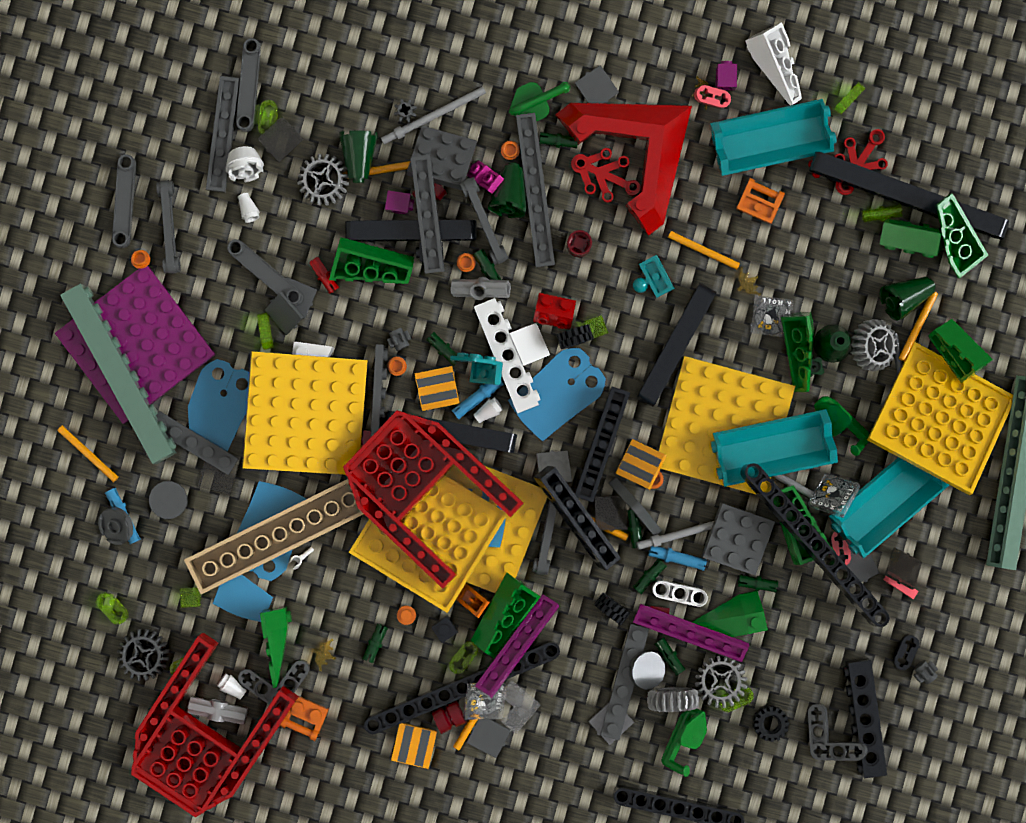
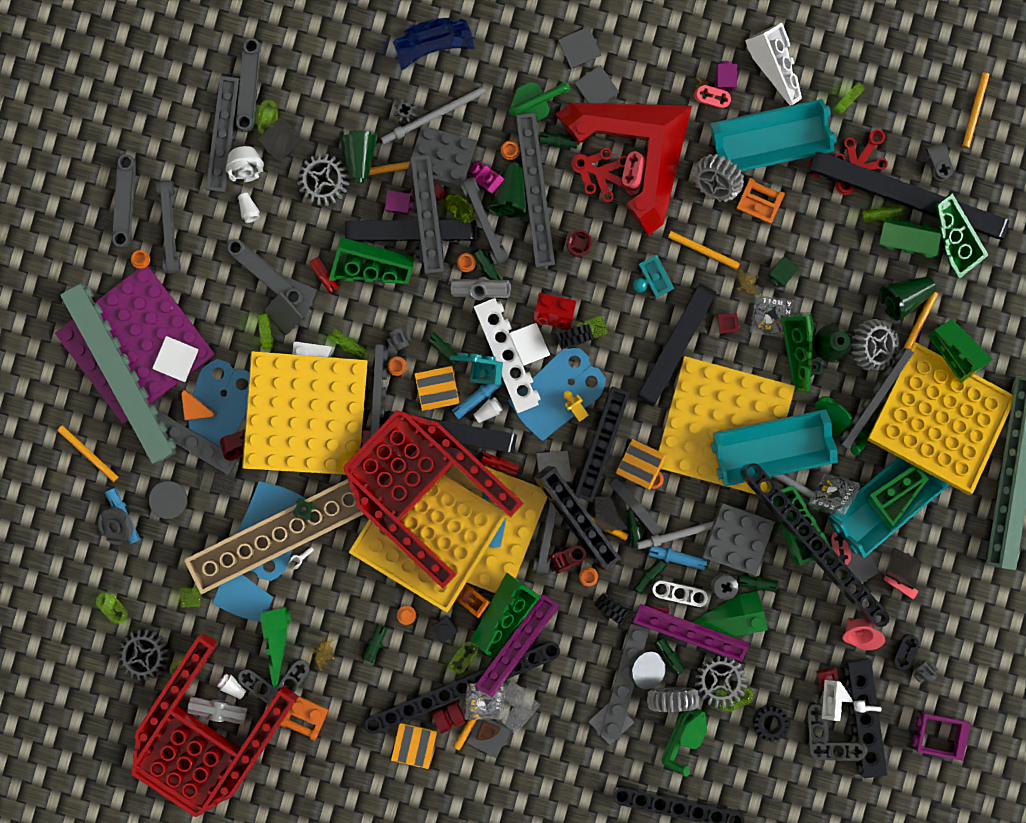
(175, 359): none -> white sticker
(194, 408): none -> orange slope
(233, 445): none -> dark red piece
(298, 510): none -> dark green plate
(348, 344): none -> clear neon green pin
(432, 37): none -> clear blue windscreen
(456, 205): none -> clear neon green beam
(487, 731): none -> reddish brown tile
(500, 464): none -> red axle
(566, 558): none -> dark red piece
(575, 406): none -> yellow piece
(579, 47): none -> dark grey piece
(588, 576): none -> orange plate
(633, 170): none -> coral beam
(718, 177): none -> light grey gear
(720, 592): none -> dark grey piece
(728, 323): none -> dark red plate
(782, 272): none -> dark green brick
(826, 674): none -> dark red plate
(832, 700): none -> white slope
(860, 707): none -> white hand
(862, 635): none -> coral piece
(880, 391): none -> dark grey plate
(895, 496): none -> green wedge
(938, 159): none -> dark grey piece
(959, 742): none -> magenta window
(975, 110): none -> light orange bar

